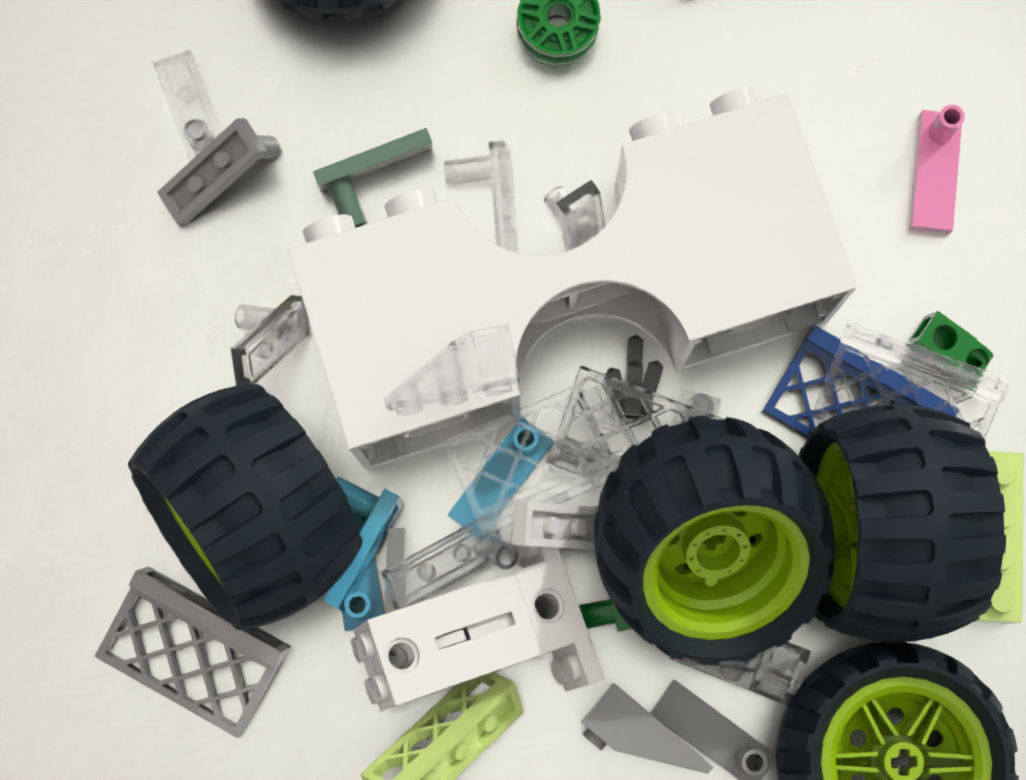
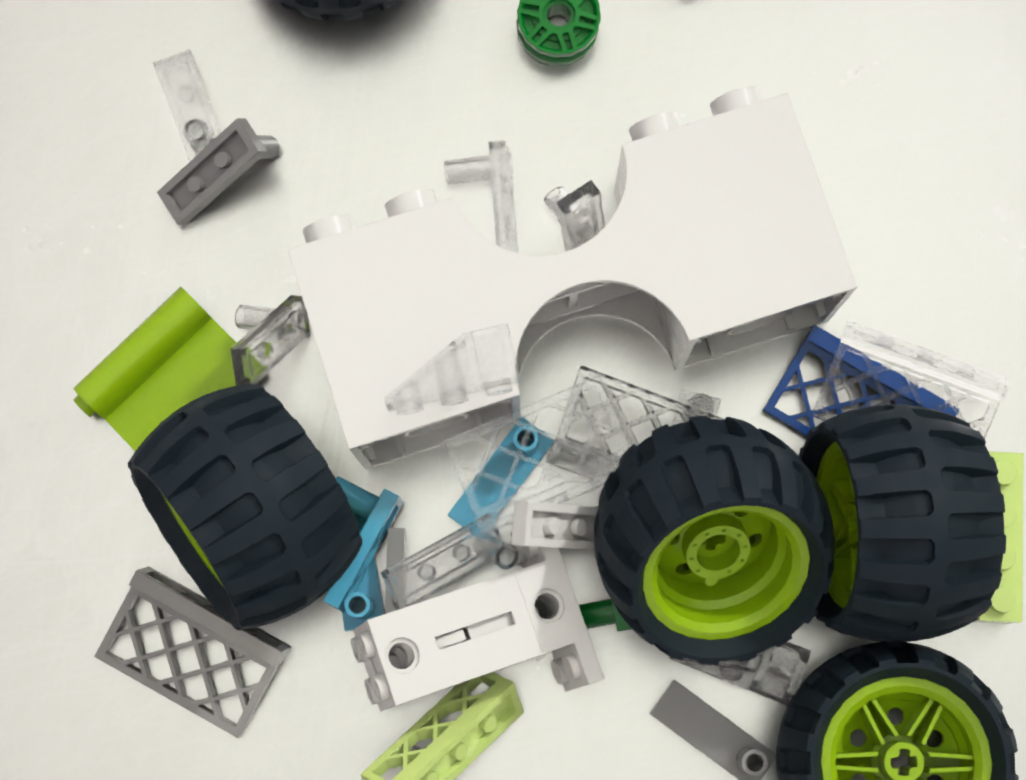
(159, 369): none -> lime door
(338, 175): sand green piece -> none
(632, 406): dark grey rock -> none
(632, 730): light grey slope -> none
(936, 170): bright pink piece -> none
(948, 338): green leg -> none

